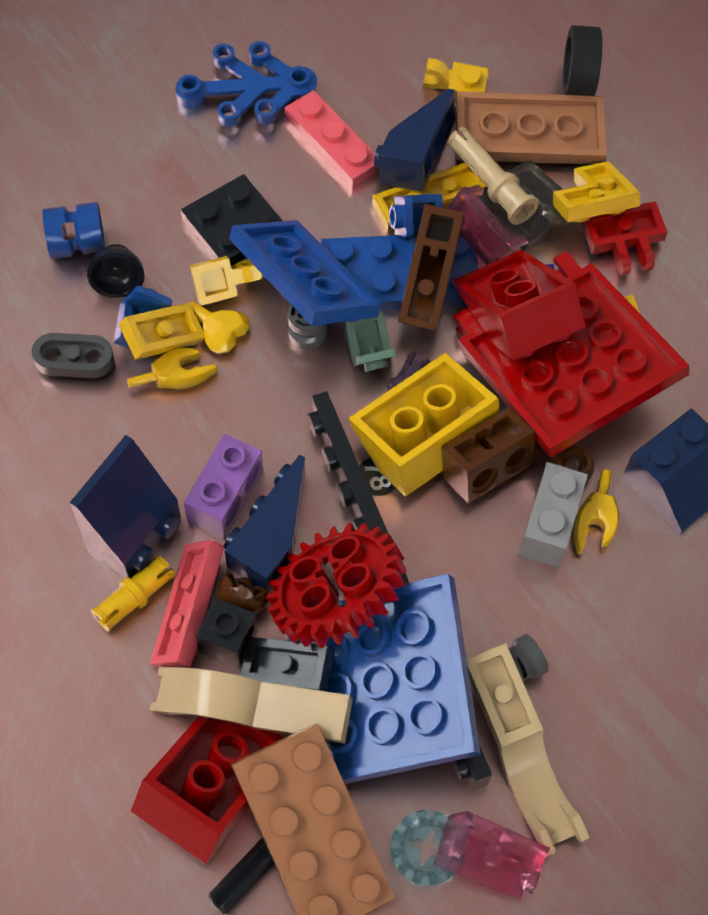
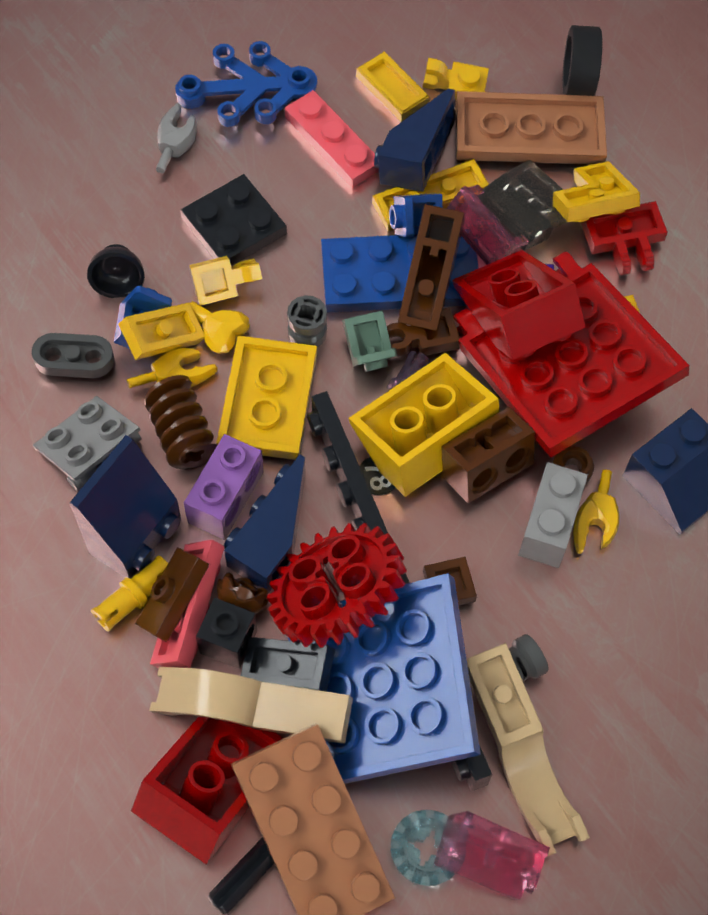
(86, 440): none -> light grey hinge
(87, 229): blue wheel -> none
(172, 594): none -> reddish brown plate
(174, 140): none -> light grey hand
(179, 422): none -> reddish brown piece
(269, 395): none -> yellow plate
(305, 272): blue plate -> none
(392, 86): none -> yellow tile
(426, 340): none -> reddish brown plate
(460, 571): none -> reddish brown plate
(501, 185): tan pin -> none

